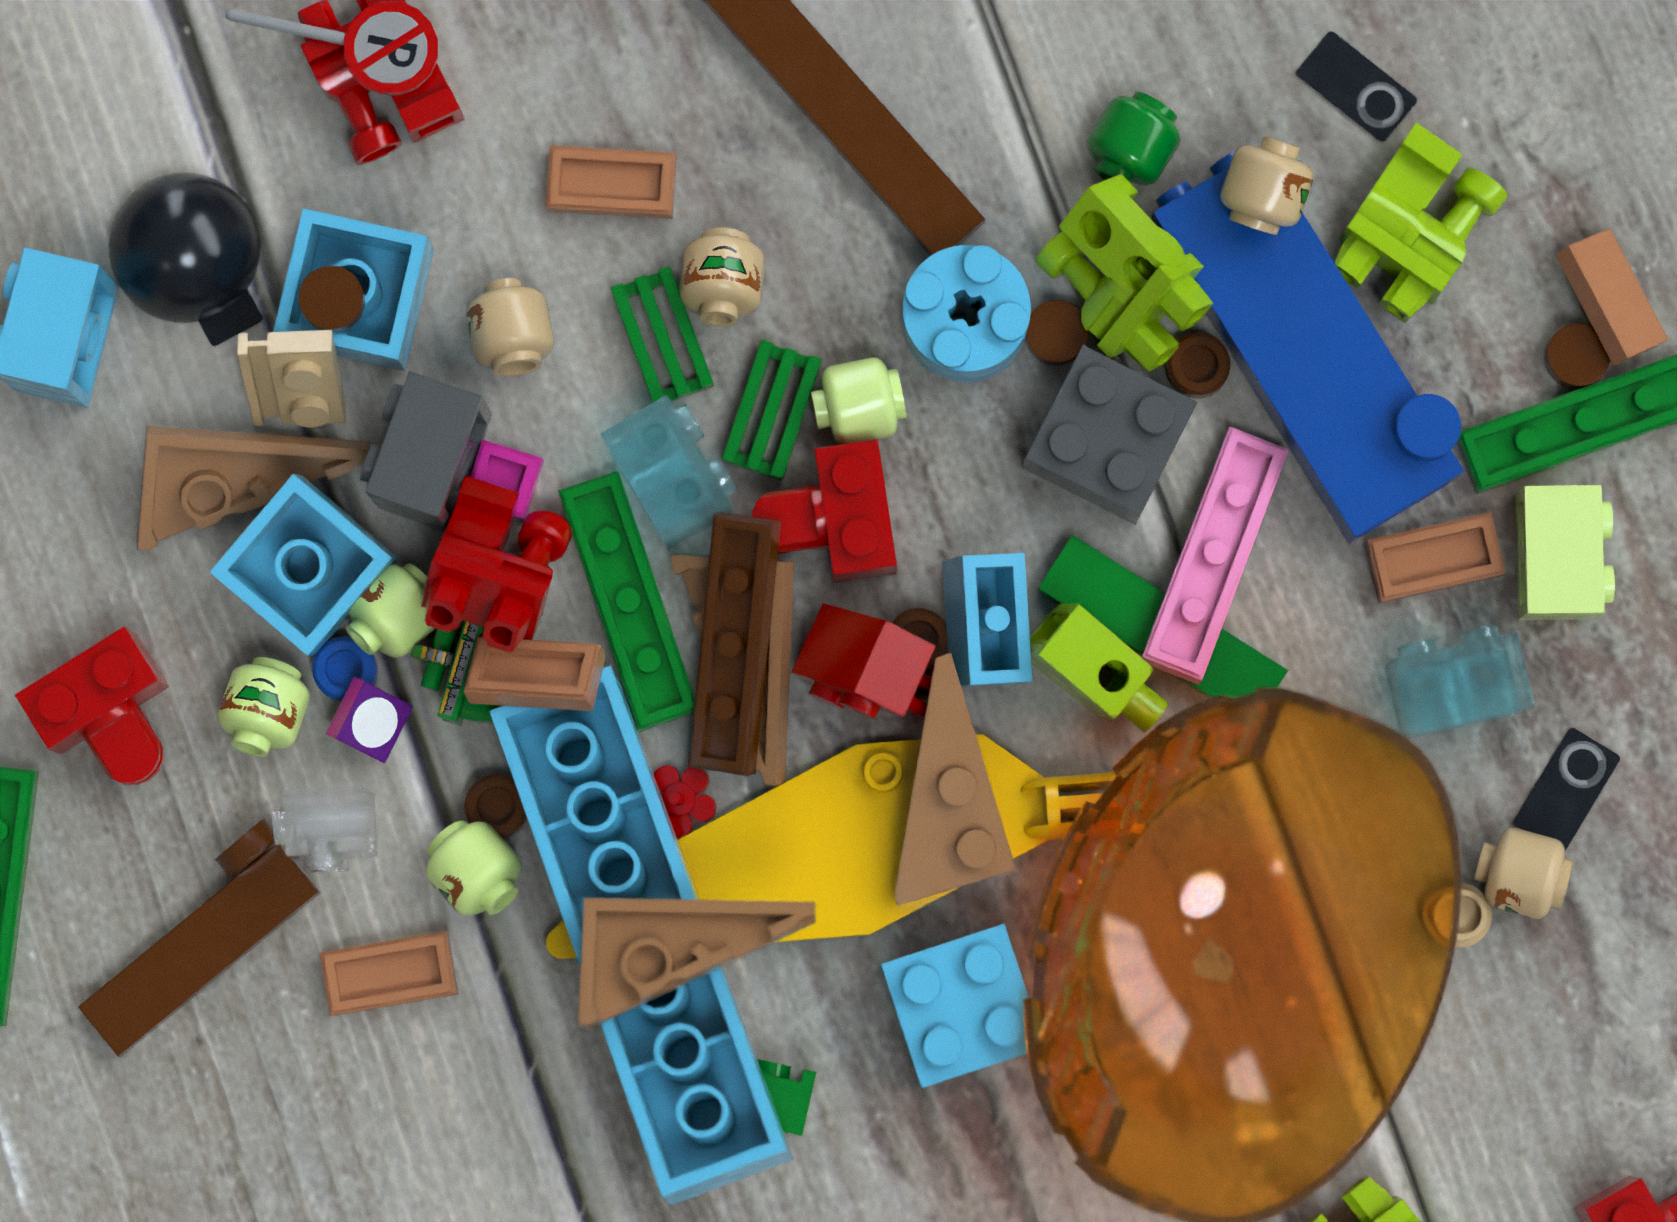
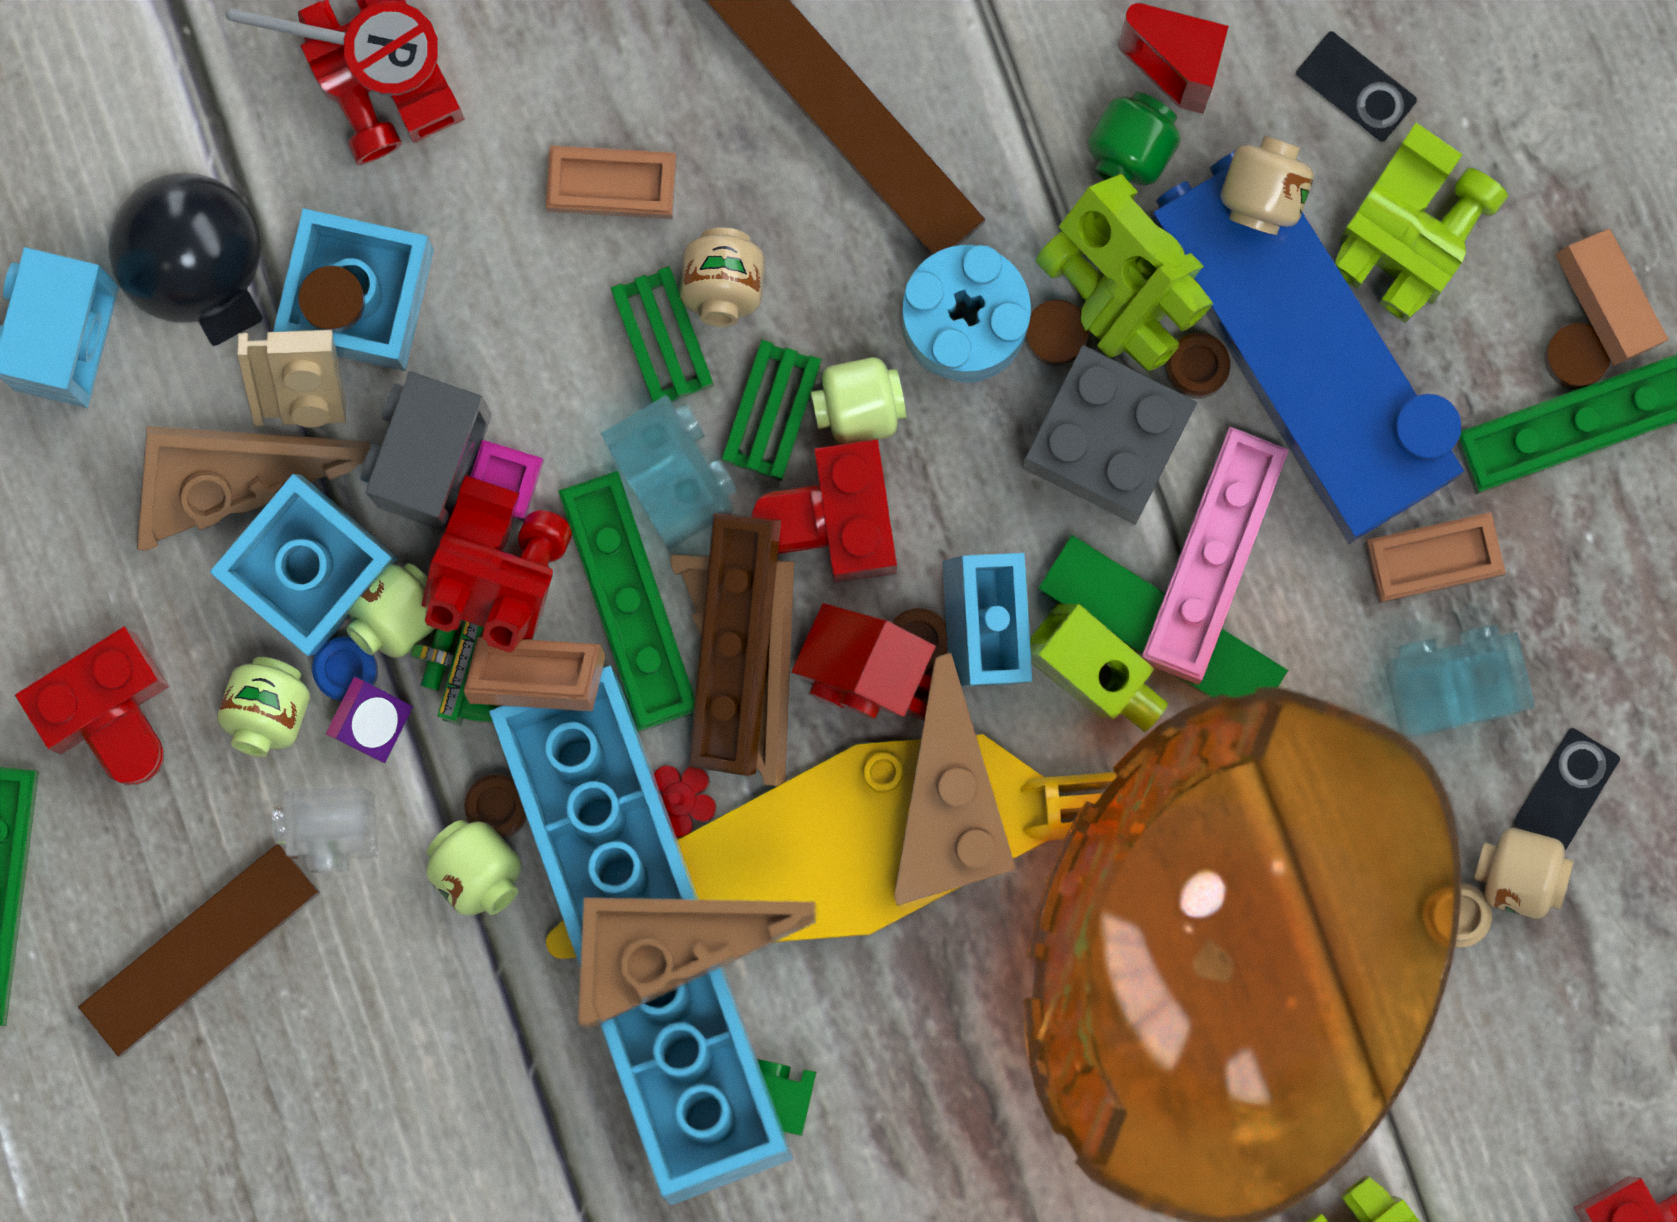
(246, 848): reddish brown tile -> none
(389, 973): nougat tile -> none
(510, 328): tan head -> none
(959, 1005): medium azure brick -> none
(1174, 52): none -> red tile
(1562, 552): yellowish green brick -> none

